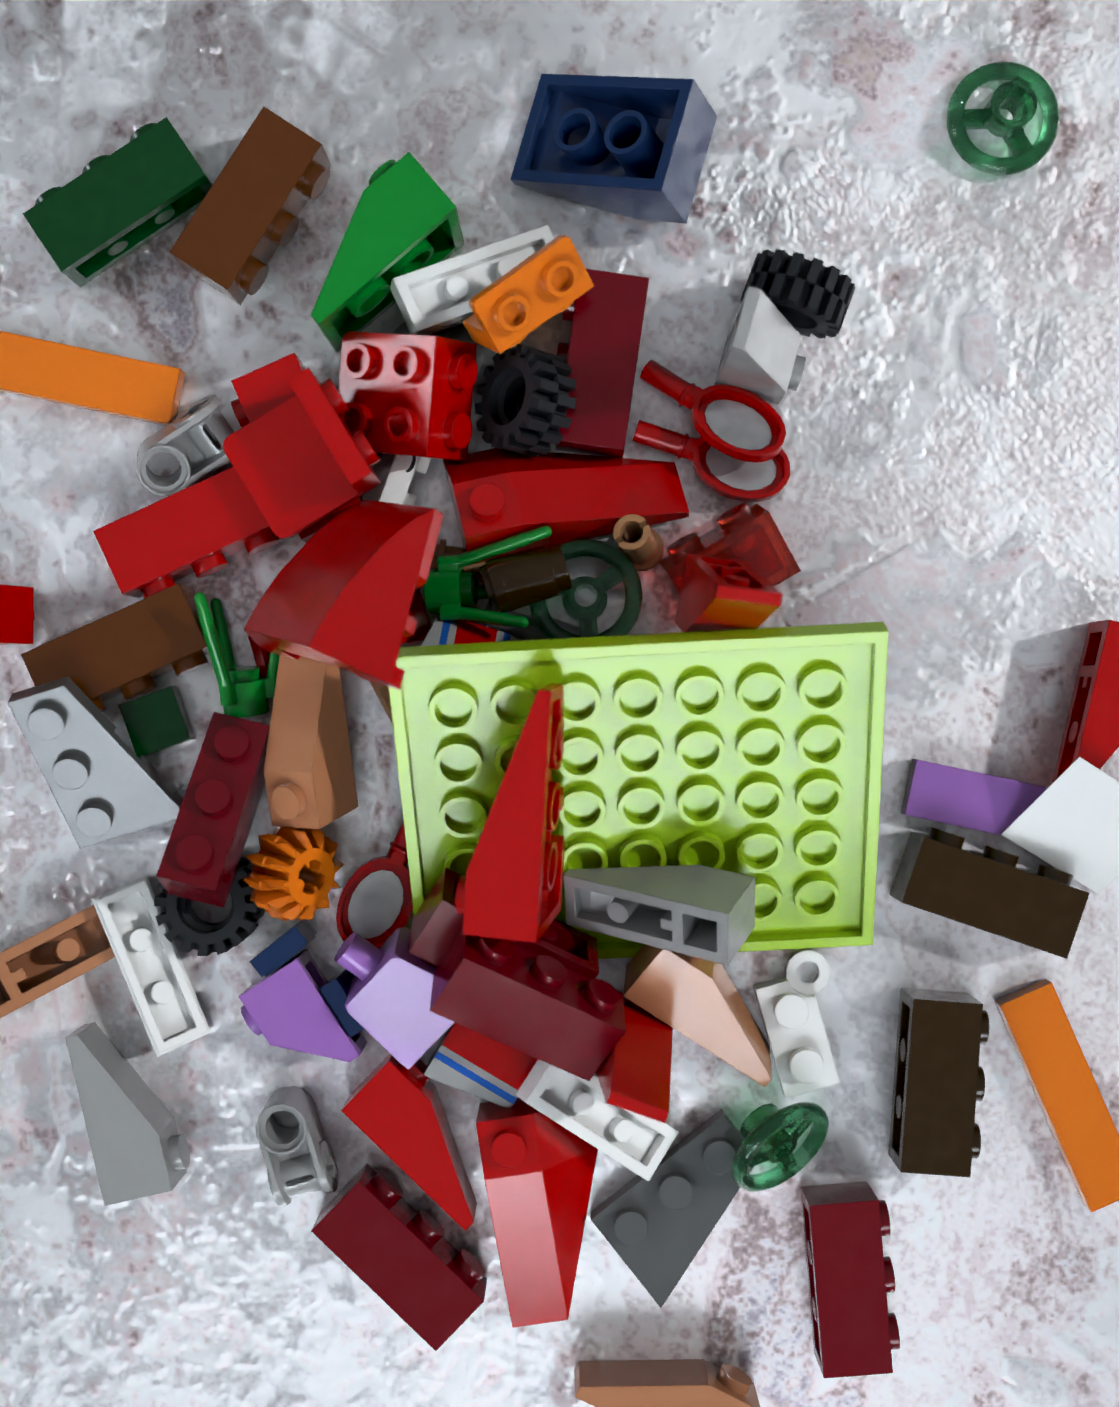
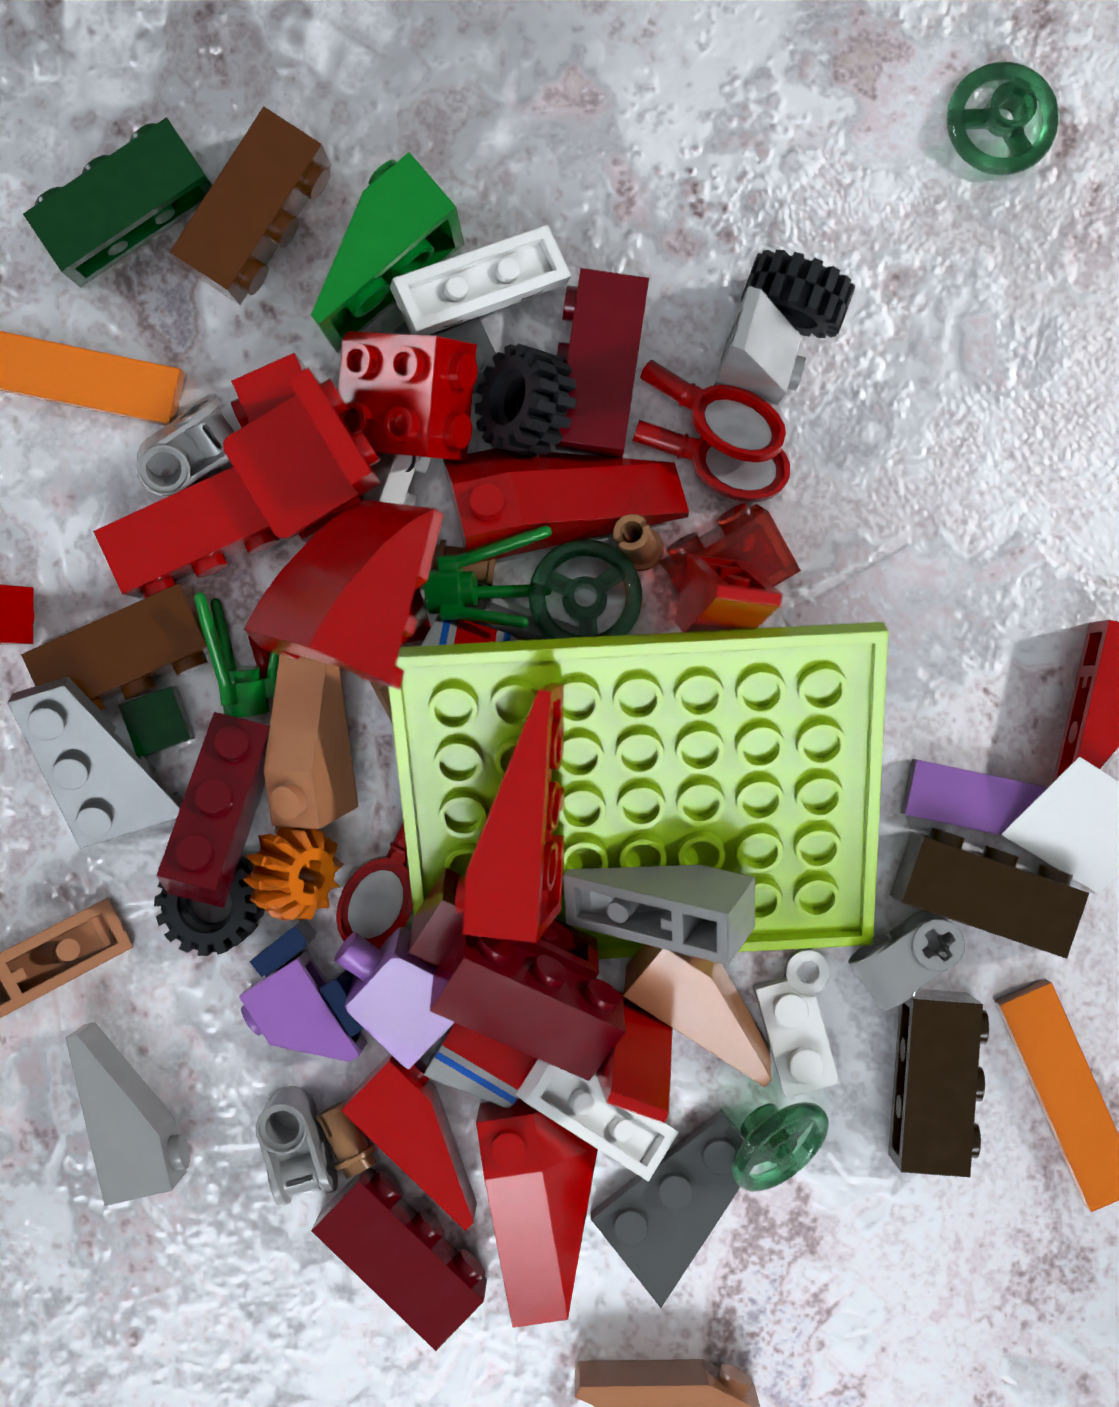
(151, 967): white tile -> none
(346, 1141): none -> medium nougat pin
(525, 578): dark brown piece -> none
(528, 296): orange bracket -> none
(617, 143): dark blue slope -> none
(849, 1279): dark red brick -> none
(902, 961): none -> light grey piece

